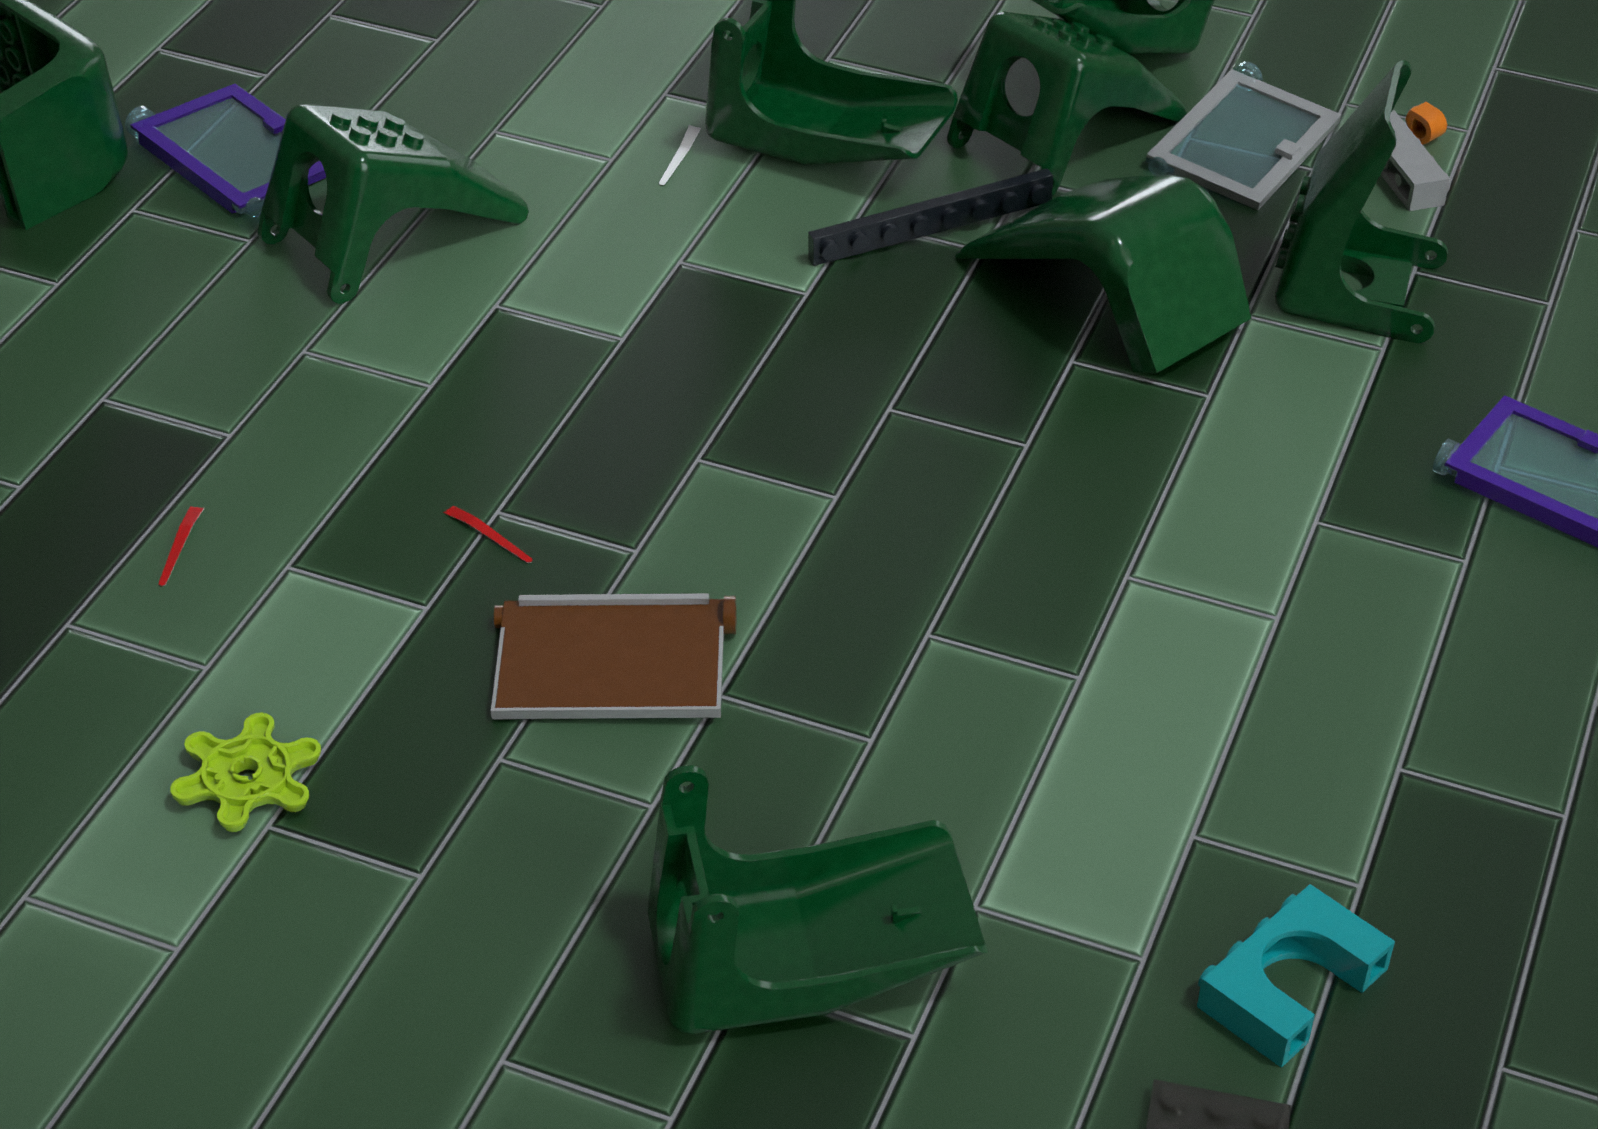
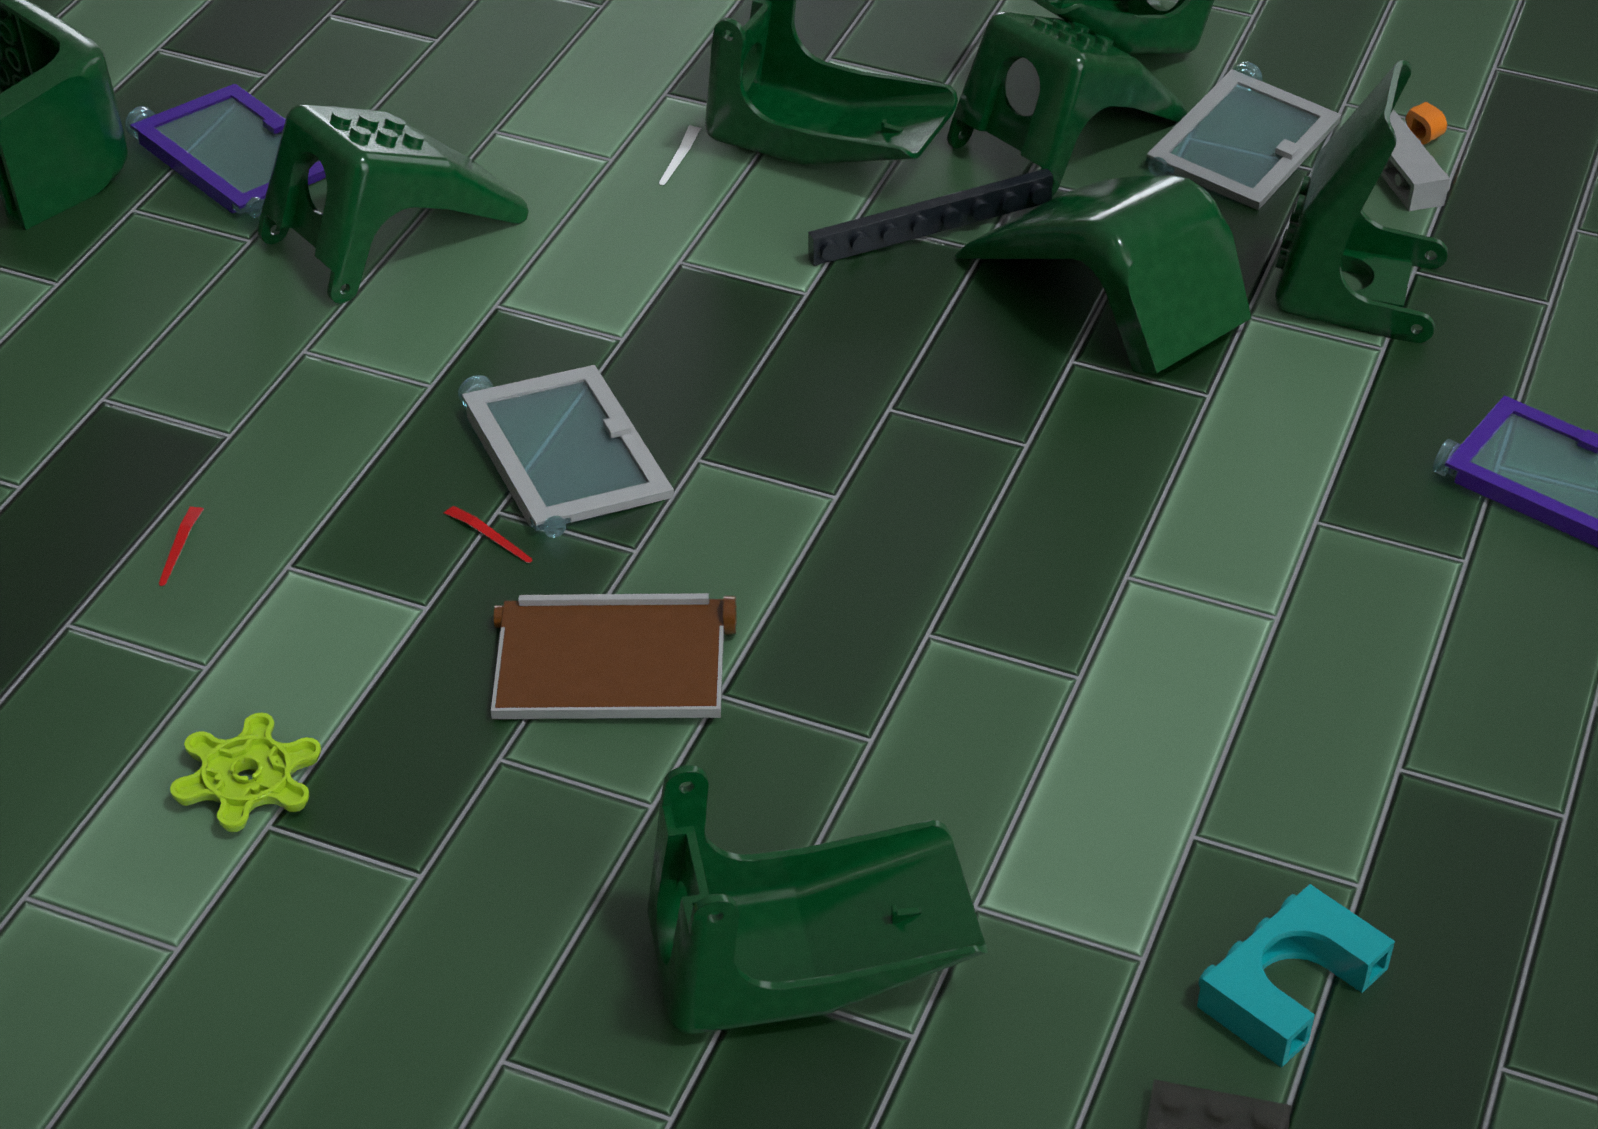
(563, 447): none -> door

